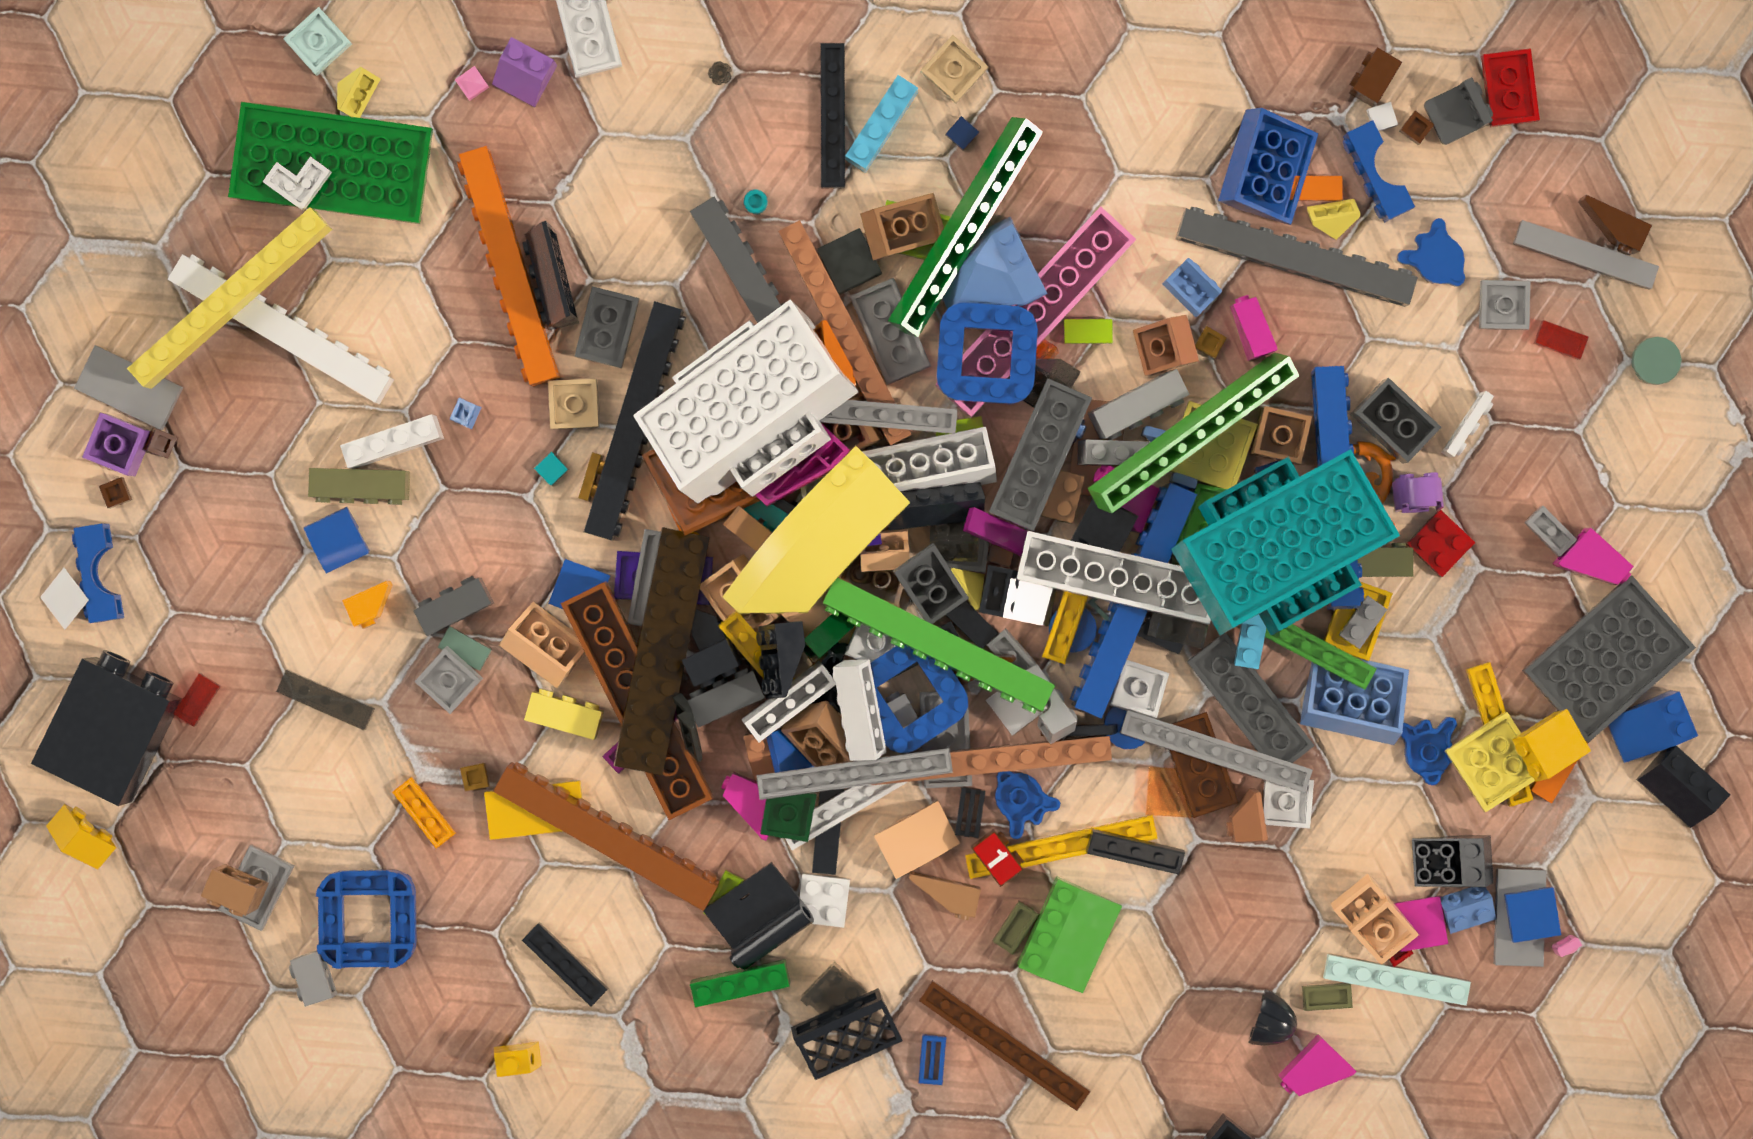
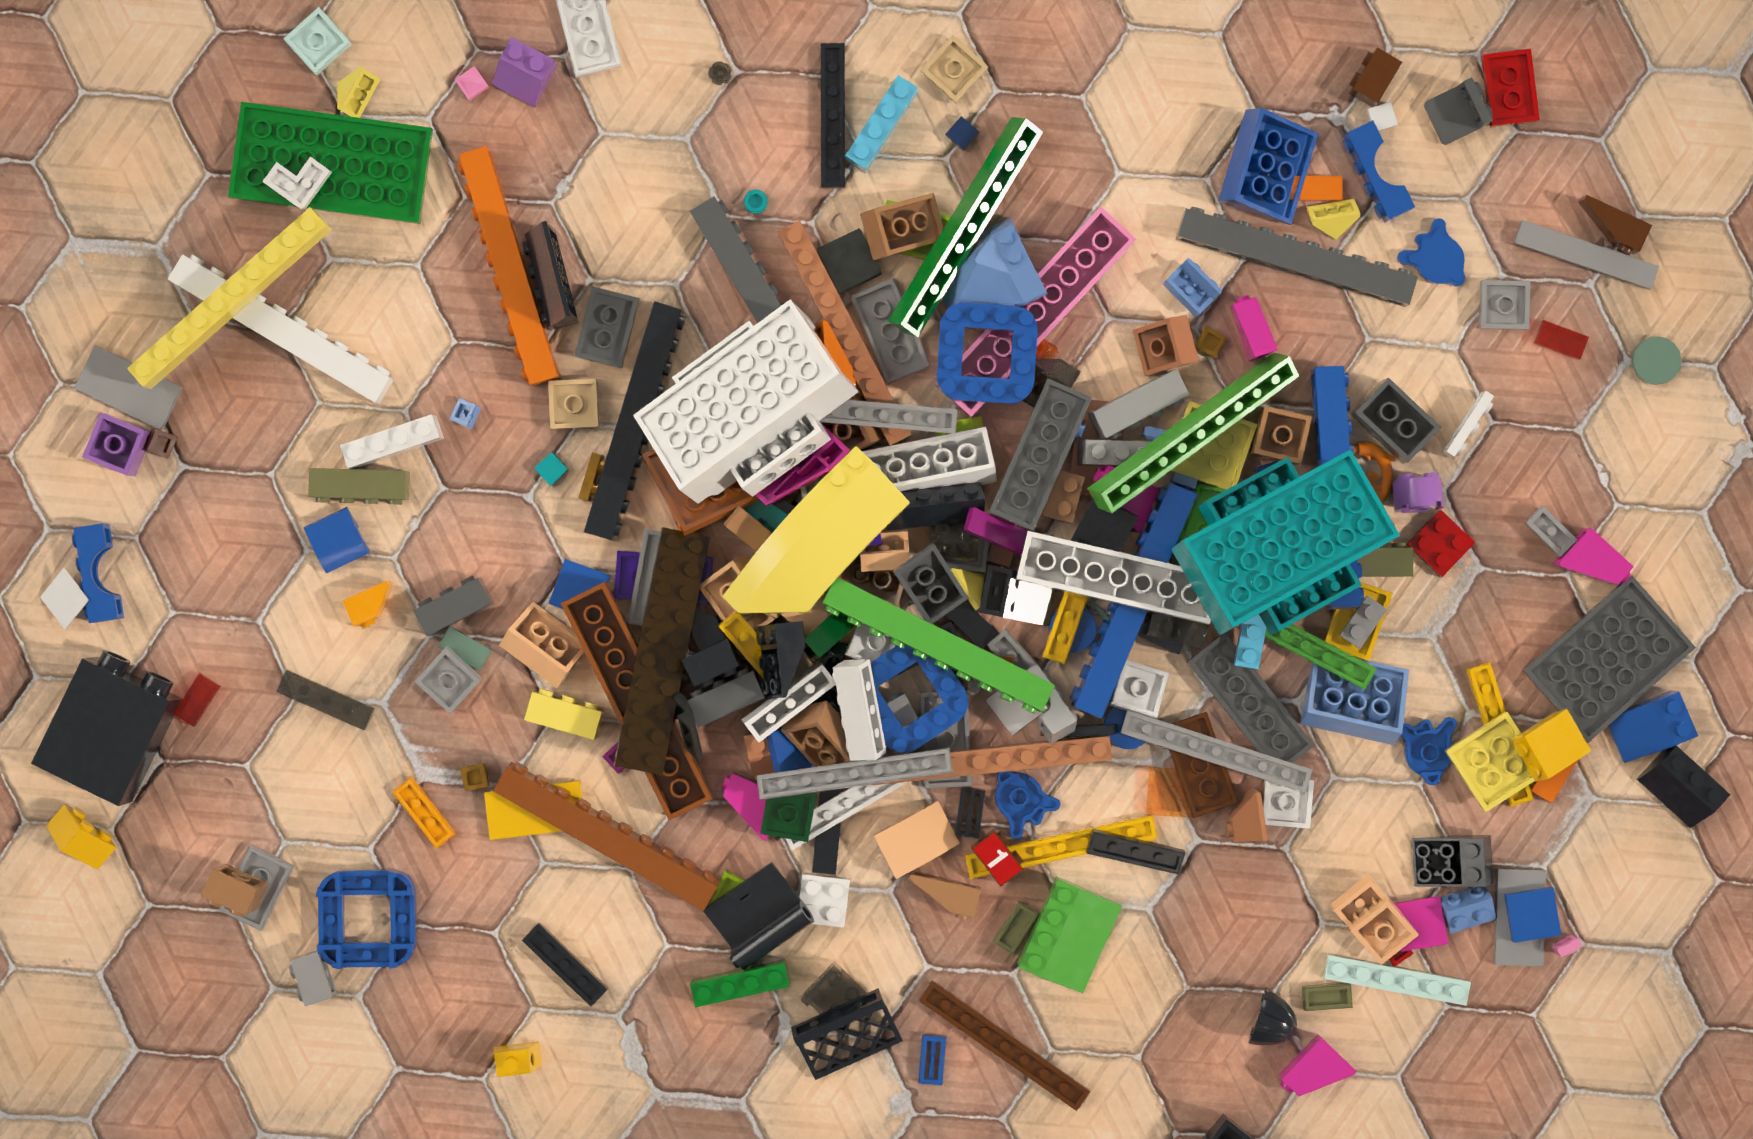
(115, 492): reddish brown plate -> none
(1088, 331): lime tile -> none
(1416, 127): reddish brown plate -> none

